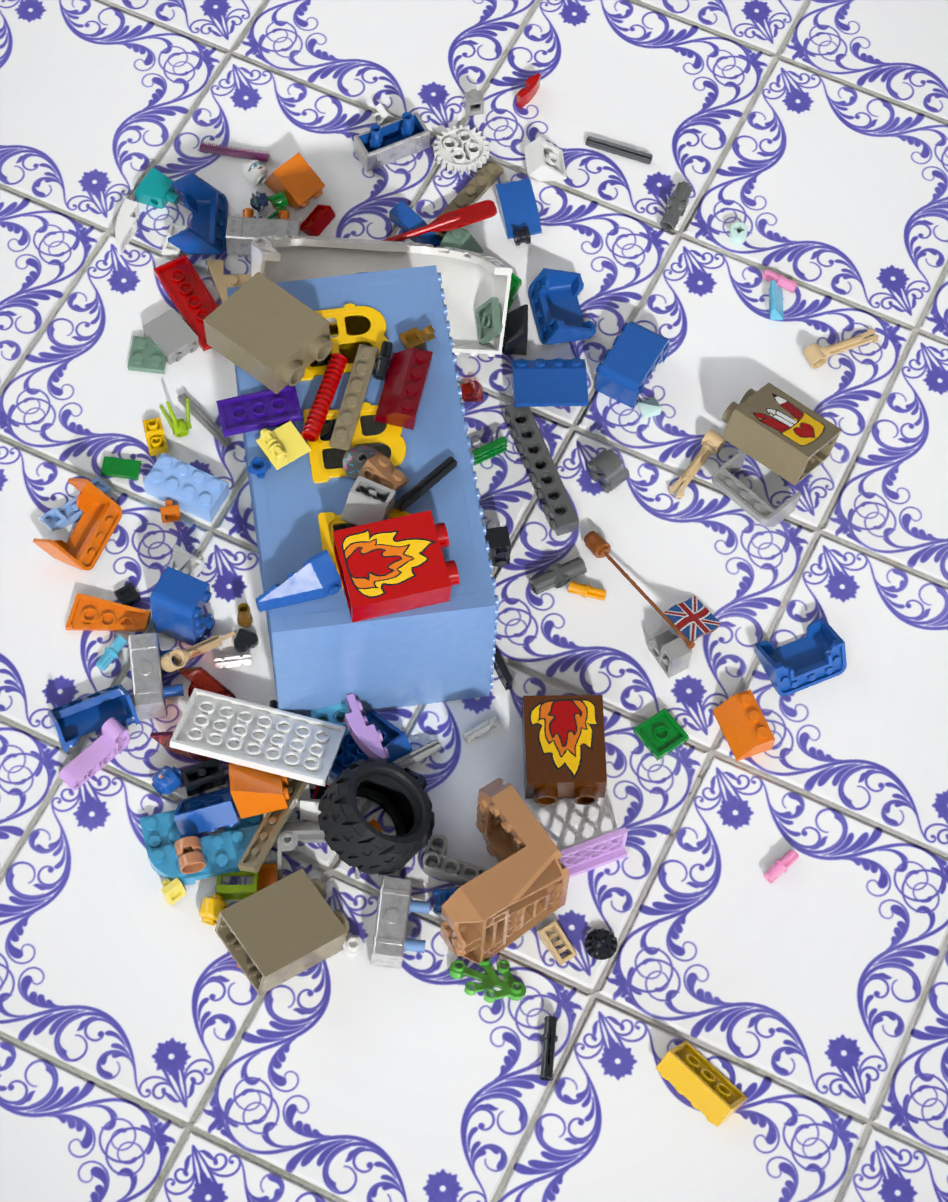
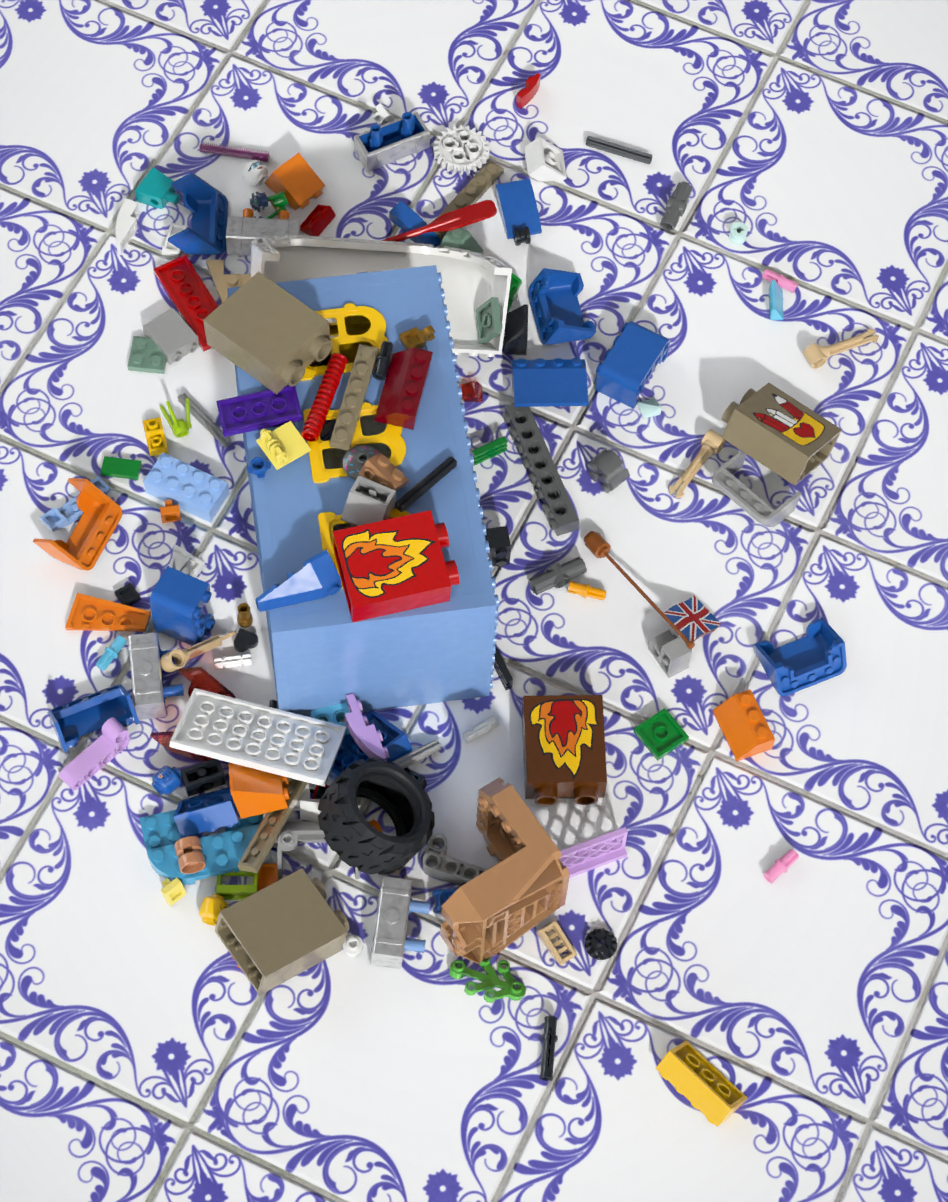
(473, 97): light grey brick -> none

